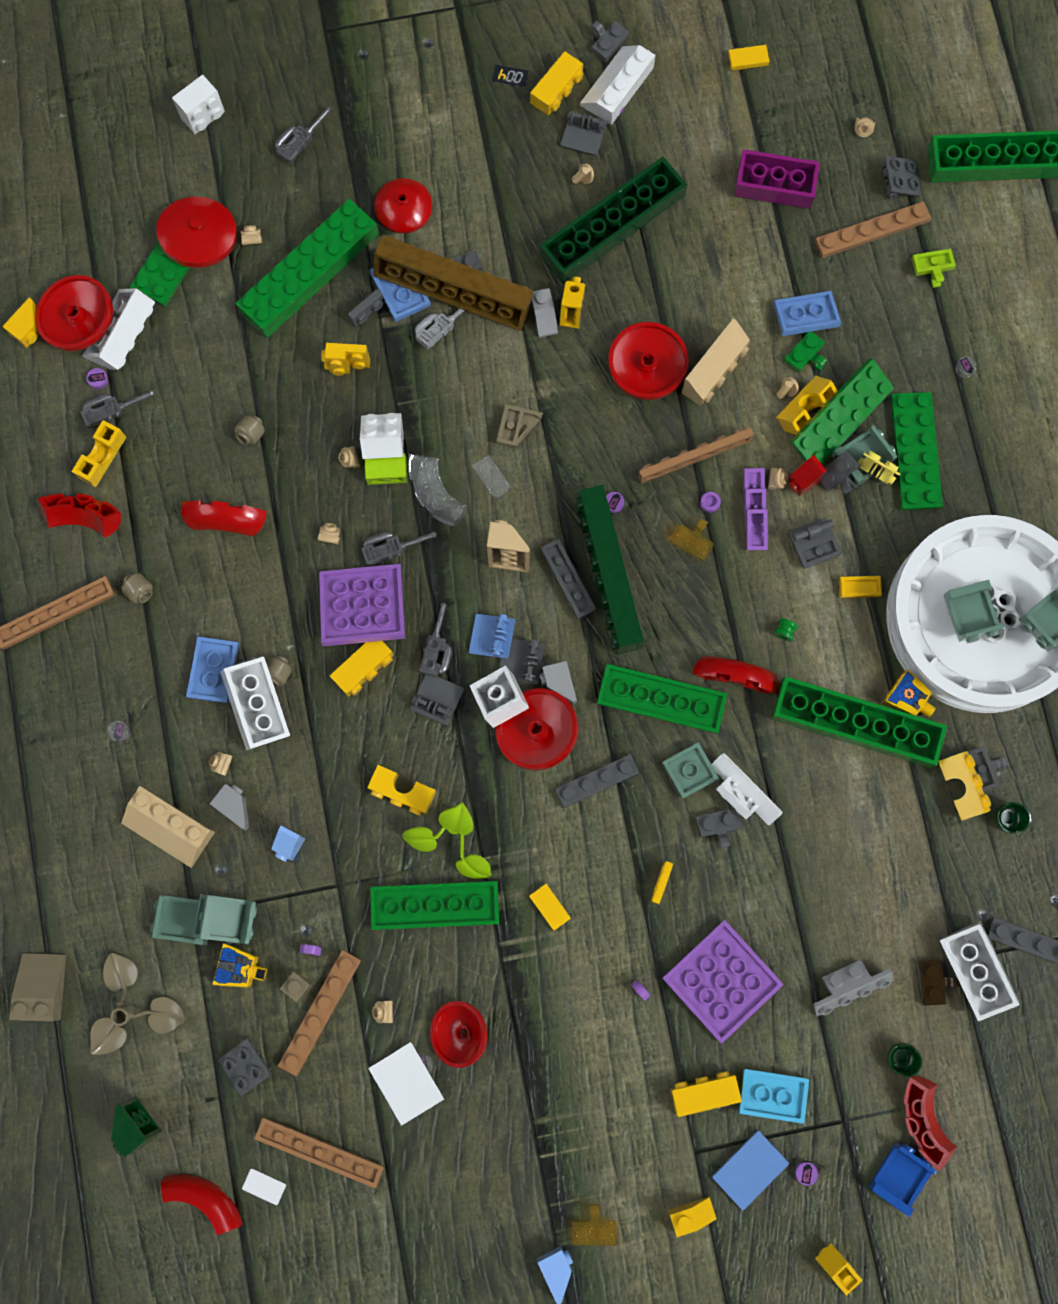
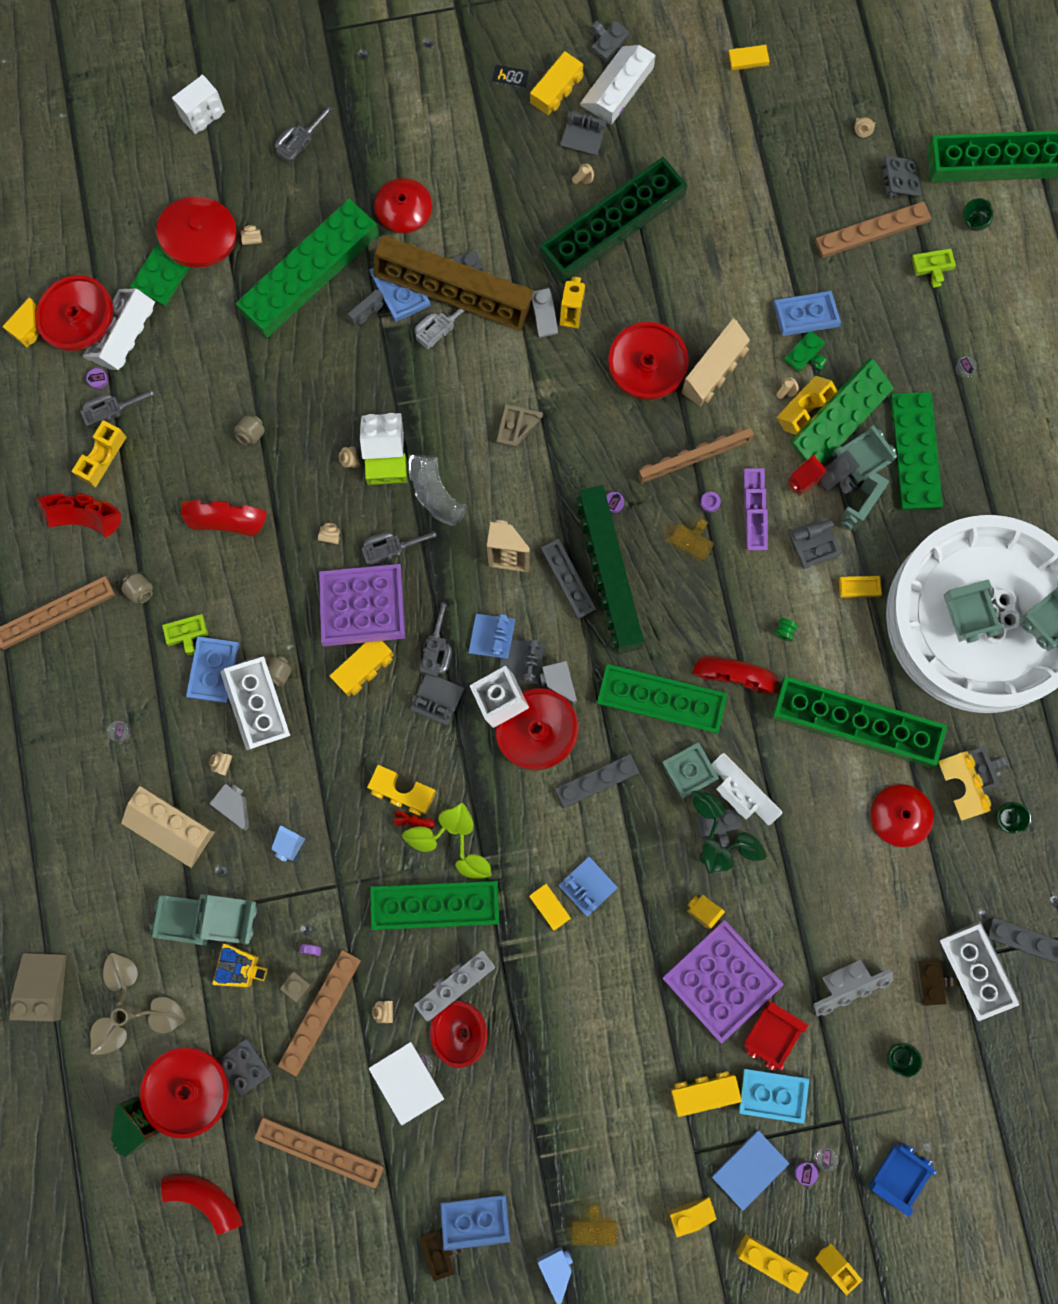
(184, 1092): none -> red dish
(185, 631): none -> lime plate
(264, 1186): white sticker -> none
(340, 357): yellow plate -> none
(413, 821): none -> red piece
(438, 1259): none -> dark brown plate
(454, 986): none -> light grey bracket
(475, 1222): none -> medium blue tile
(491, 477): clear tile -> none
(588, 886): none -> medium blue hinge
(640, 990): medium lavender tile -> none
(661, 882): yellow tile -> none
(705, 911): none -> yellow slope
(713, 854): none -> dark green plant
(772, 1264): none -> yellow arch
(773, 1035): none -> red panel
(777, 179): magenta brick -> none
(778, 478): tan plate -> none
(827, 1159): none -> clear tile
(873, 486): none -> sand green panel
(888, 818): none -> red dish
(889, 468): light yellow hinge -> none
(909, 696): torso -> none
(923, 1124): red brick -> none
(978, 214): none -> dark green hair

